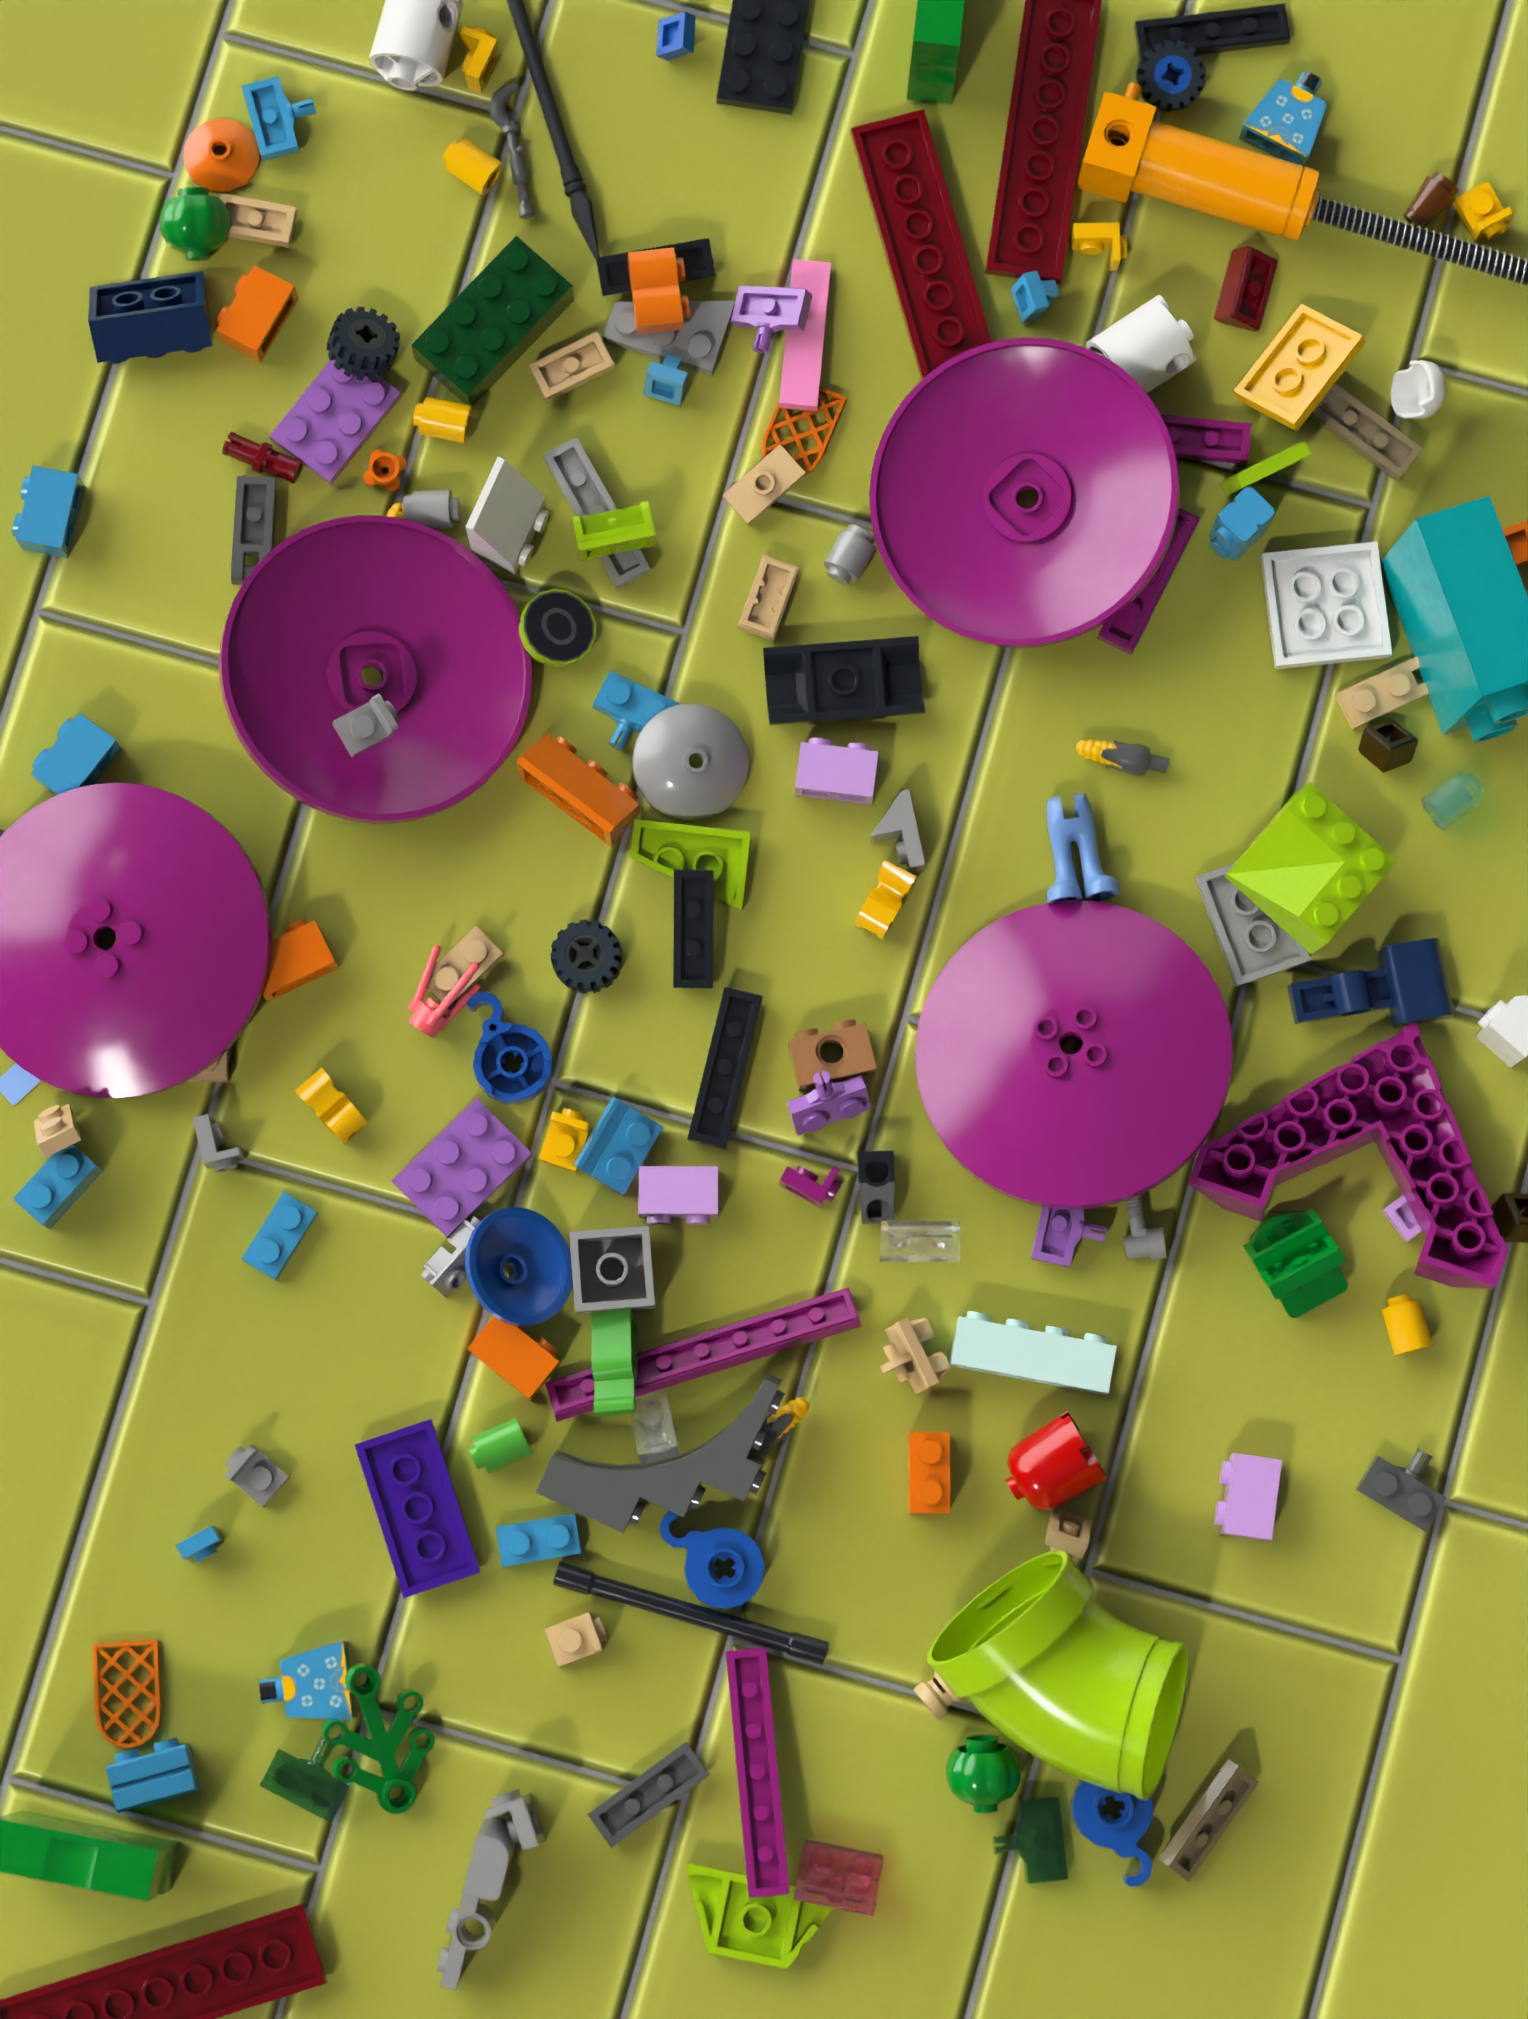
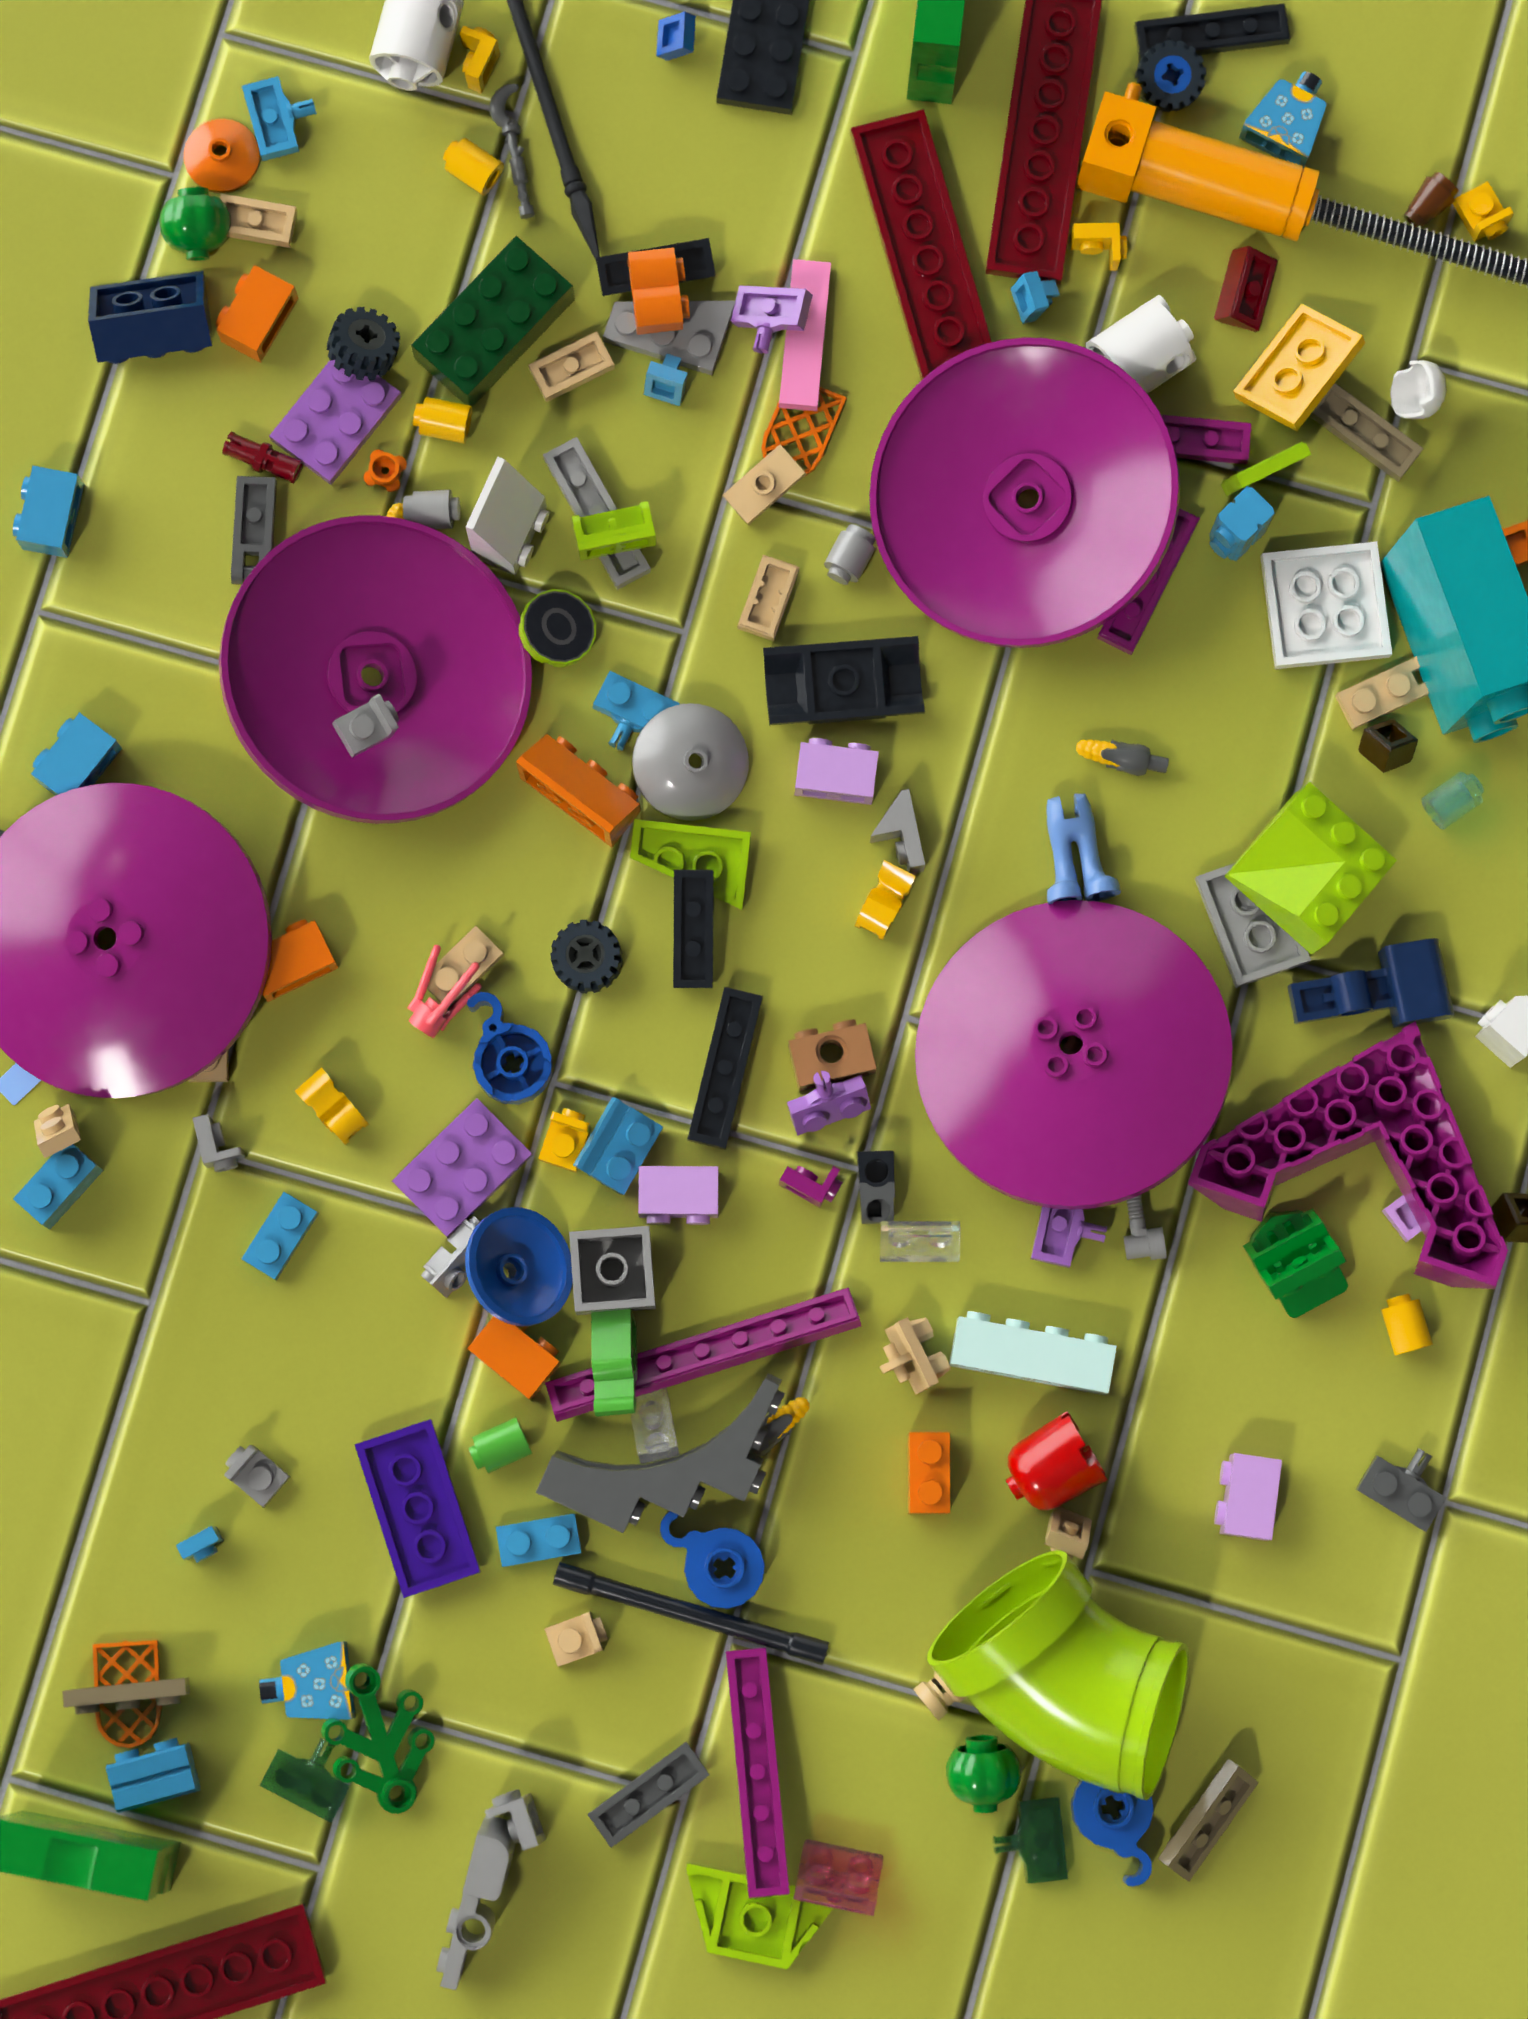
(126, 1695): none -> dark tan plate

